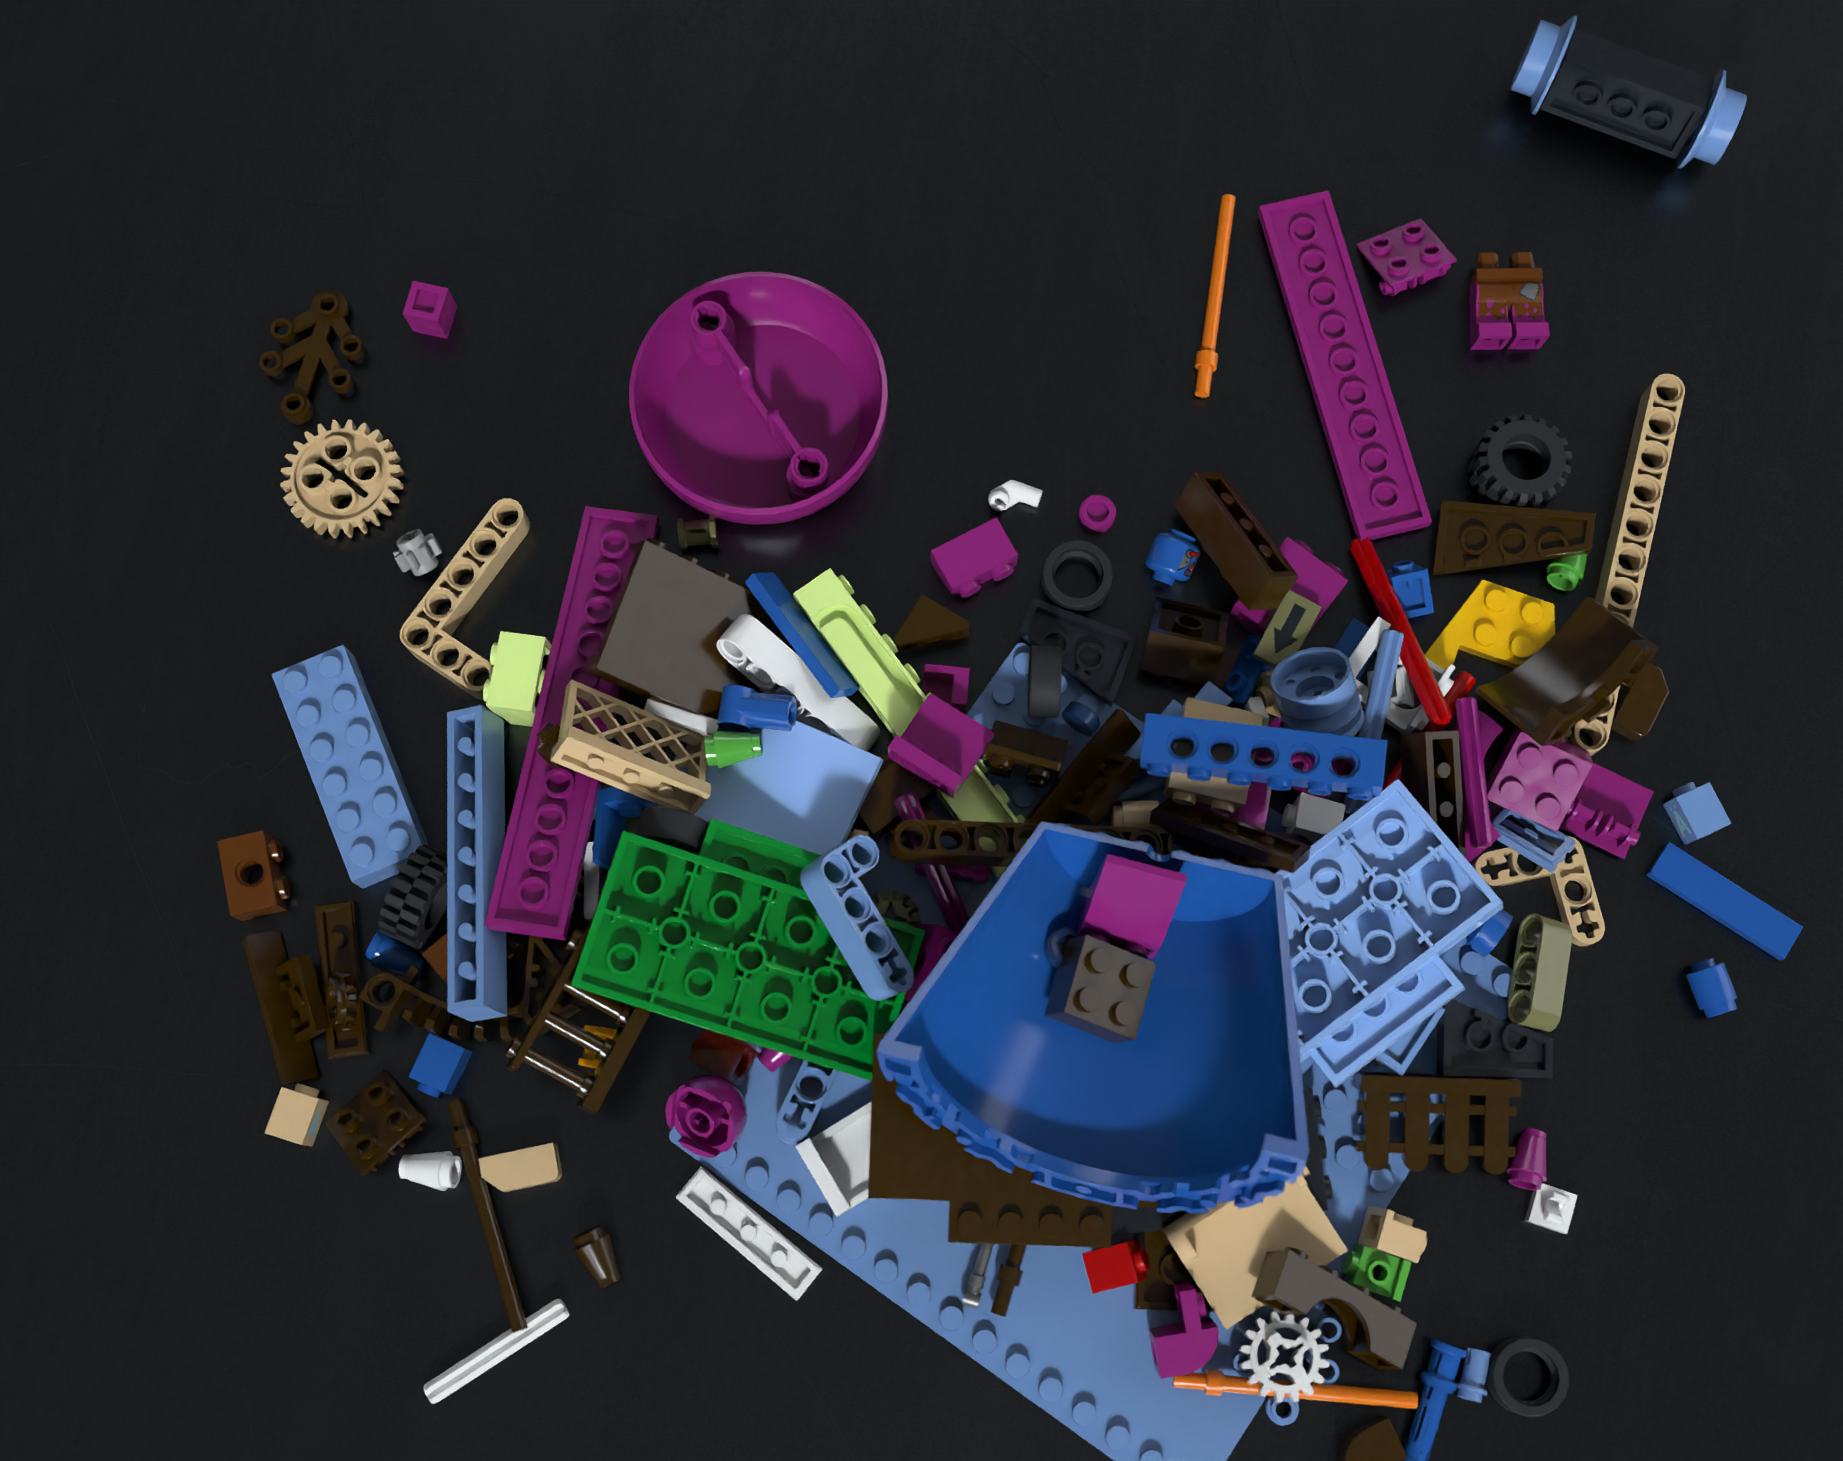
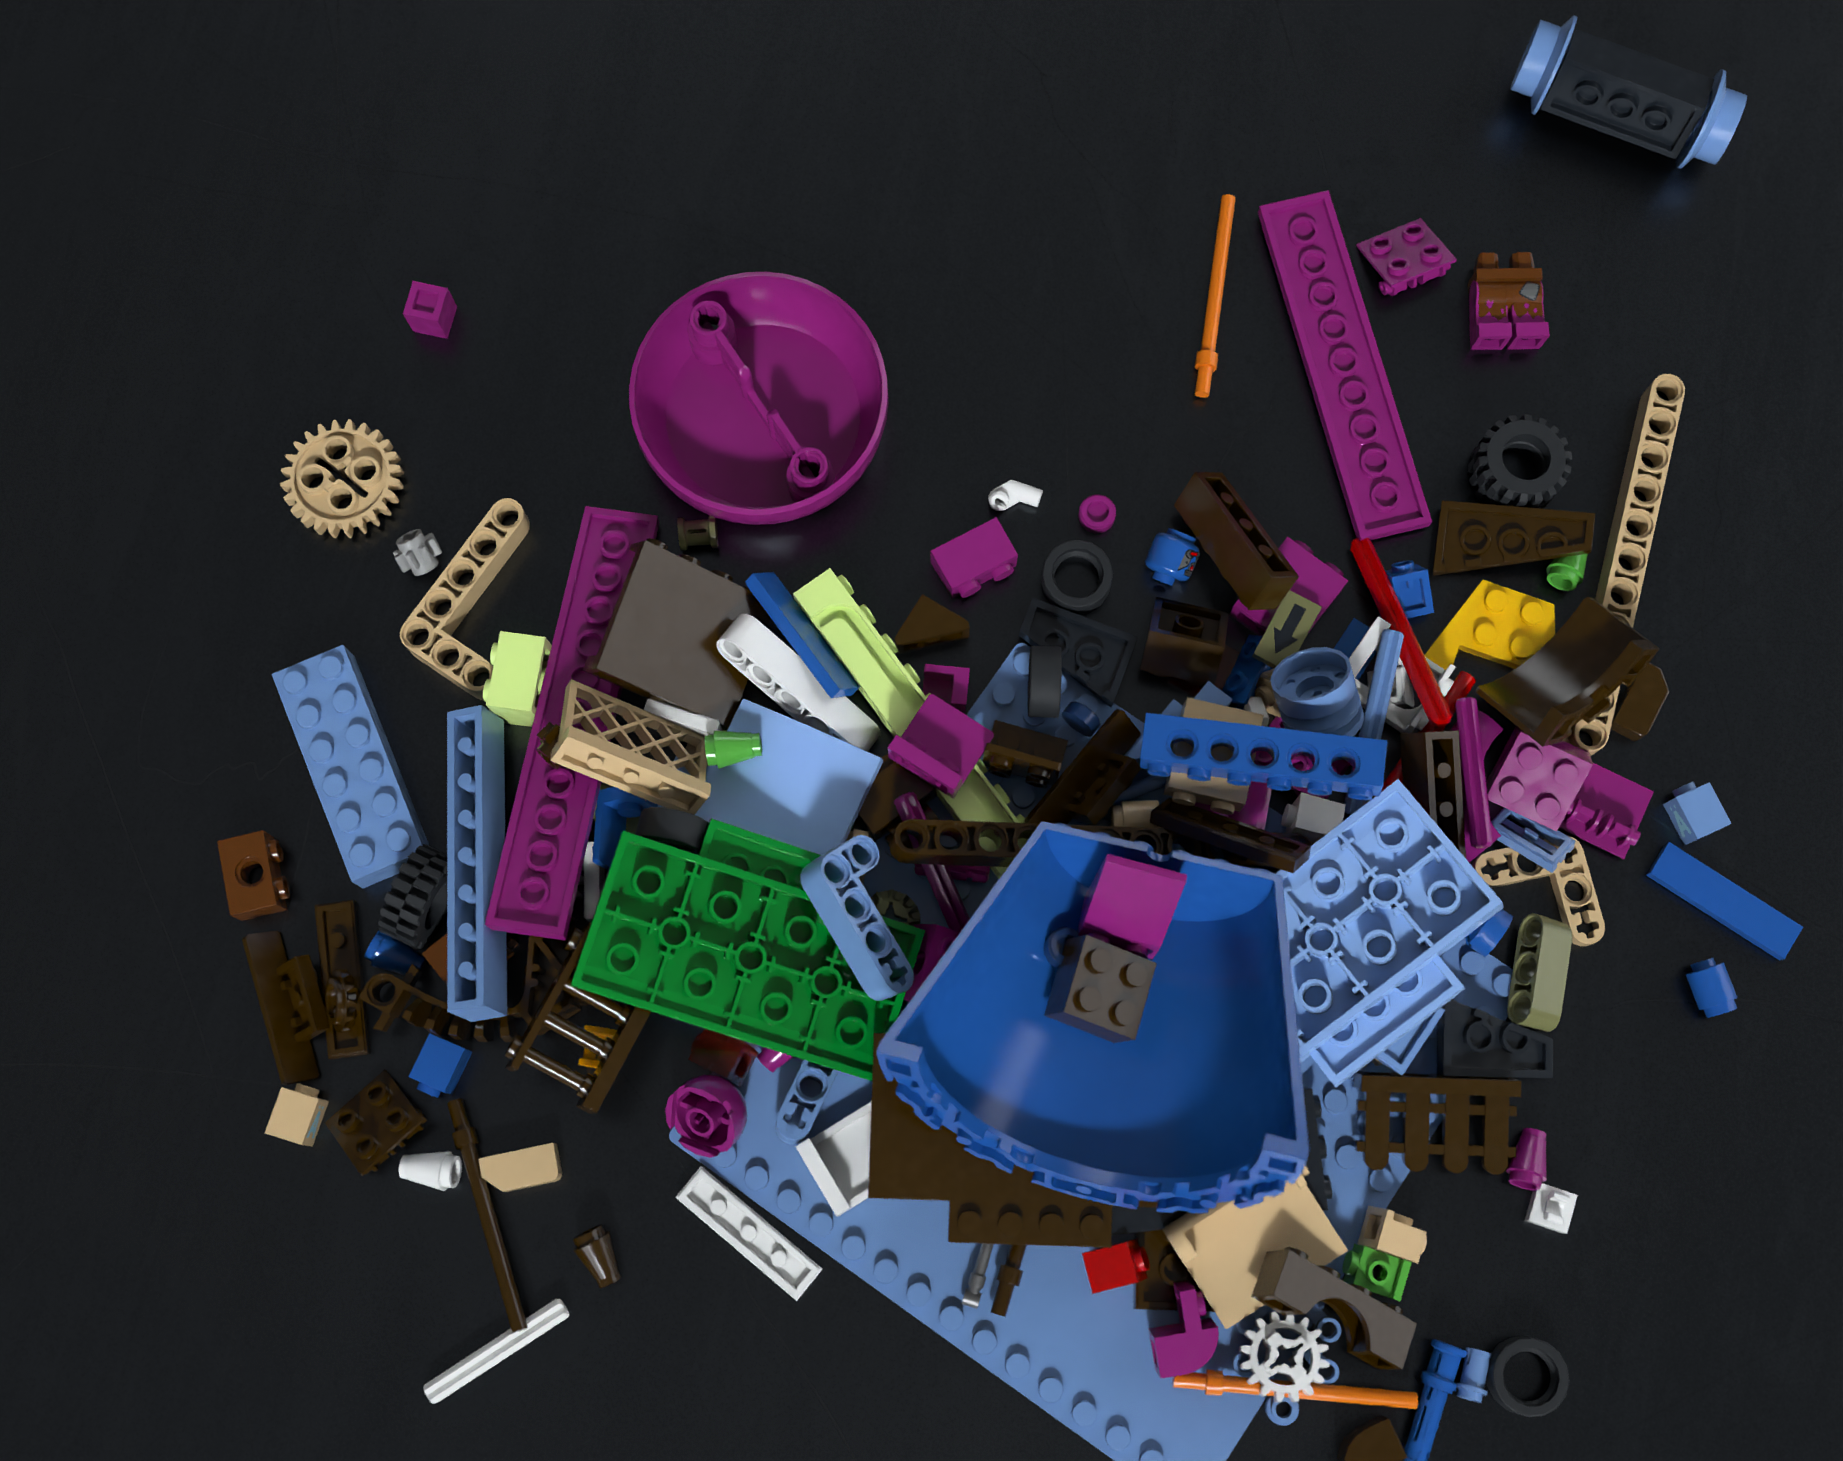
(313, 350): dark brown plant -> none
(746, 709): blue piece -> none

